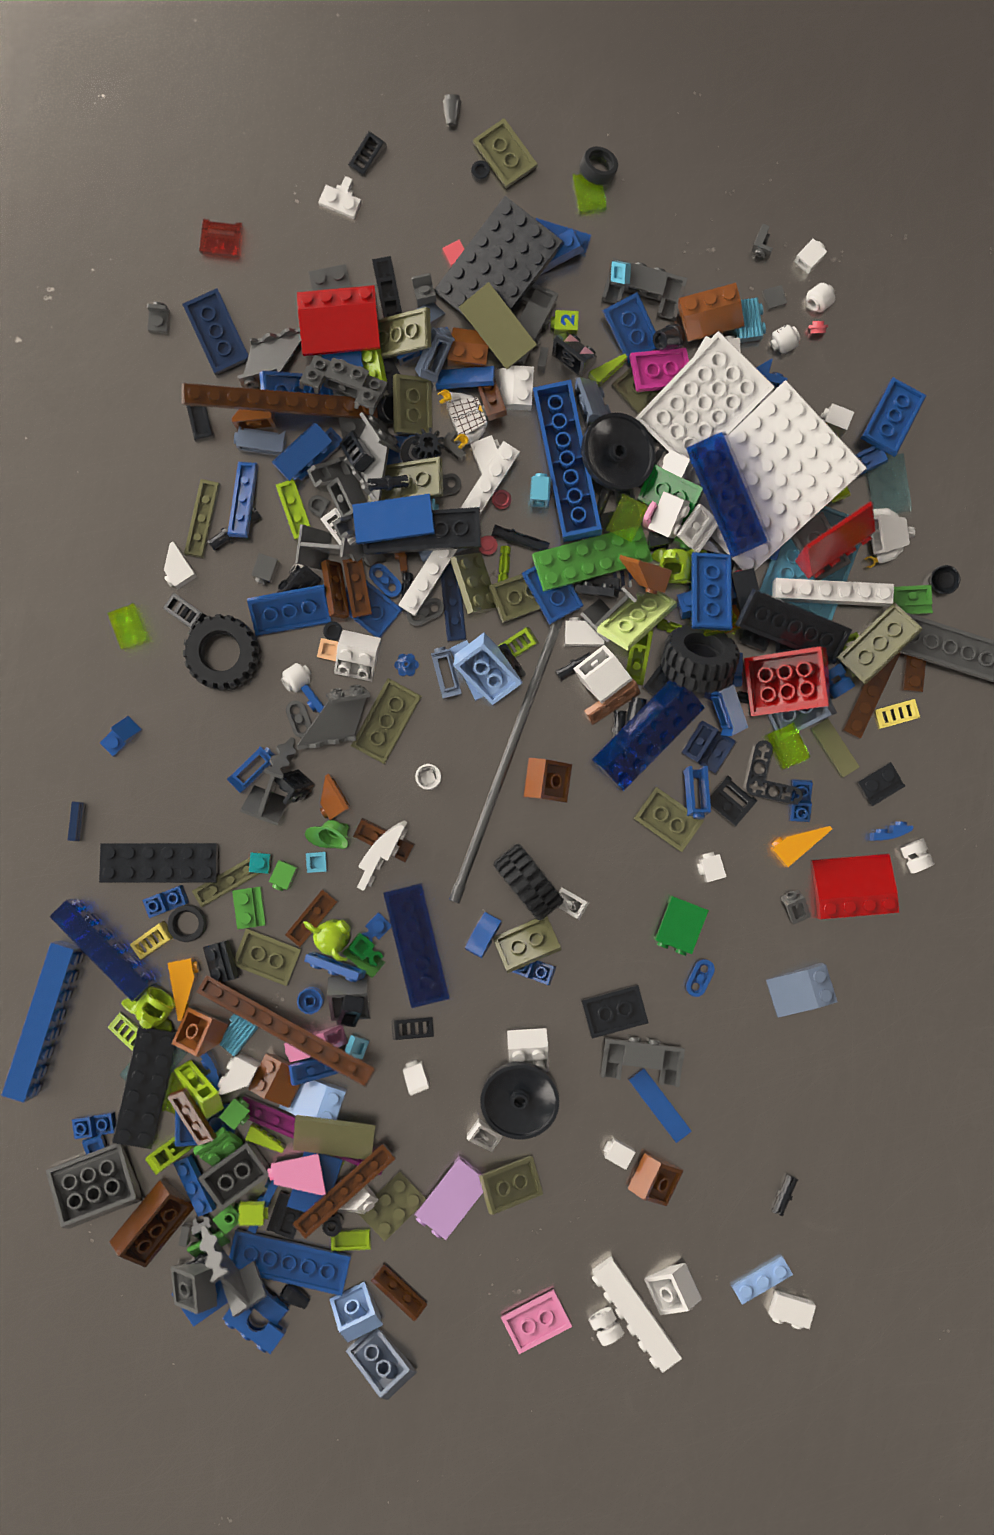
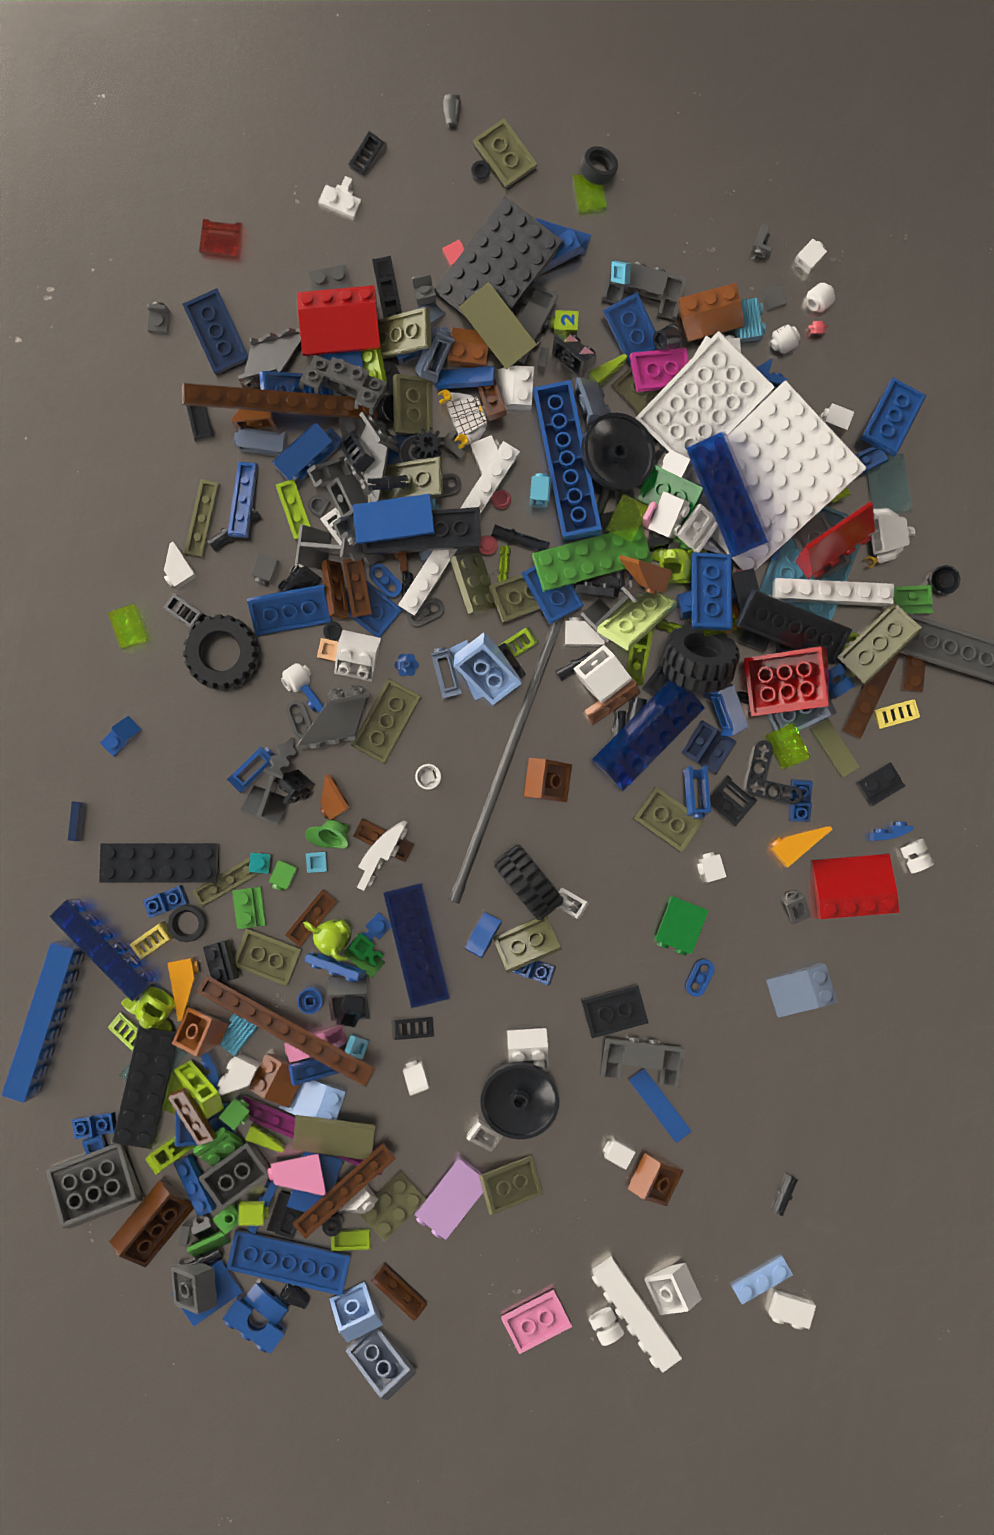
(241, 1286): dark grey piece -> none
(452, 606): dark blue tile -> none
(737, 681): blue plate -> none

